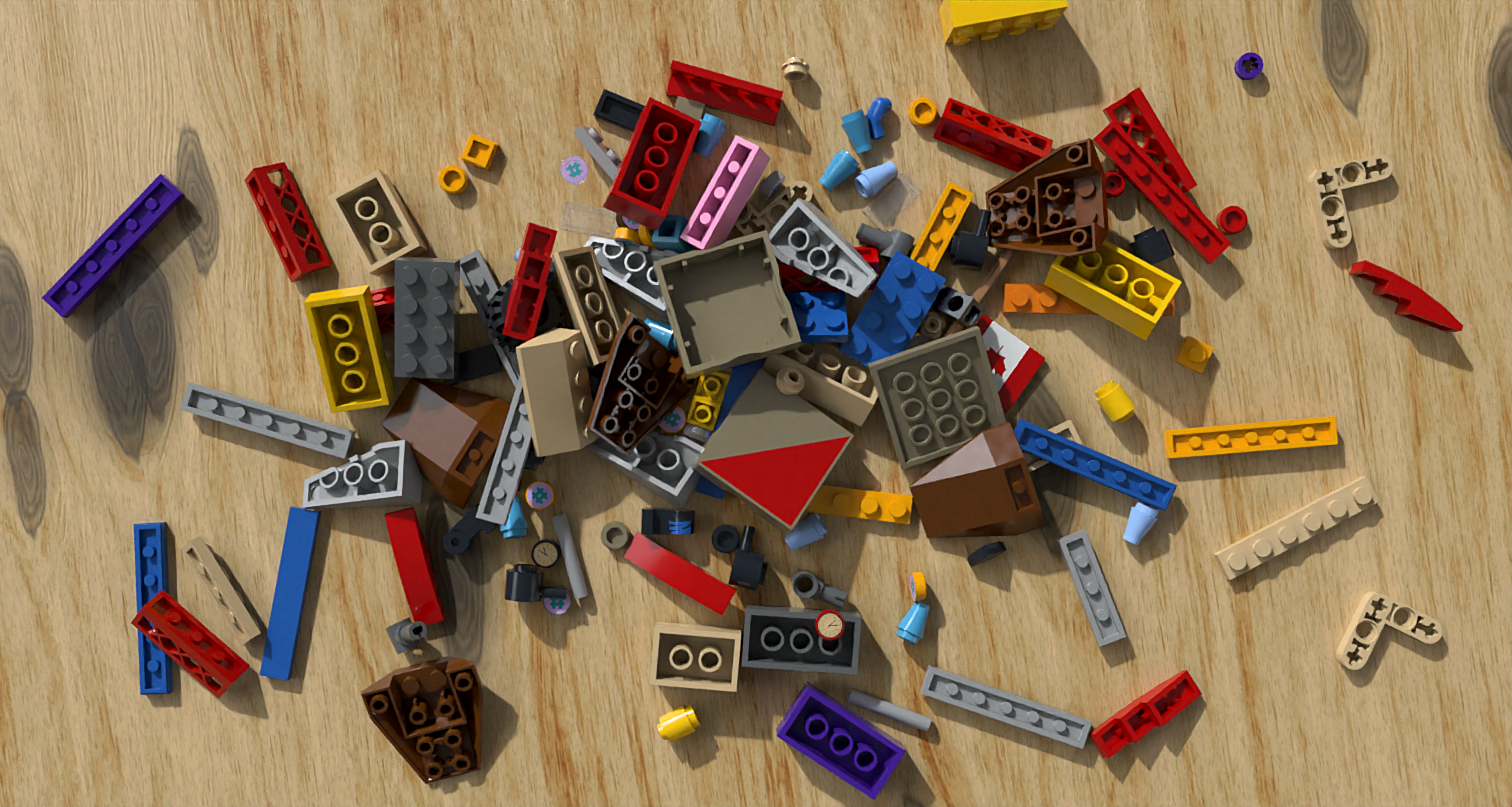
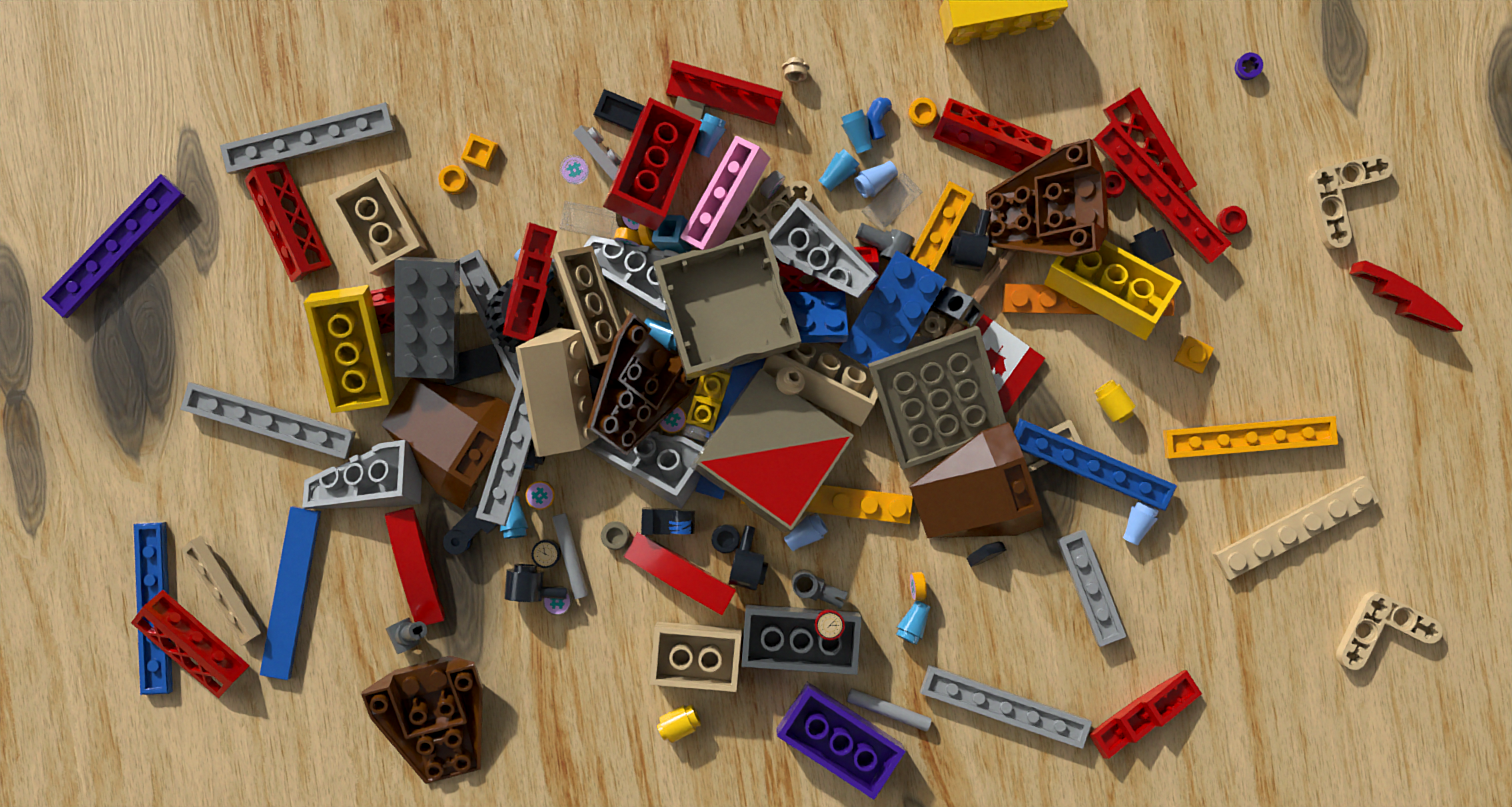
(307, 138): none -> light grey plate

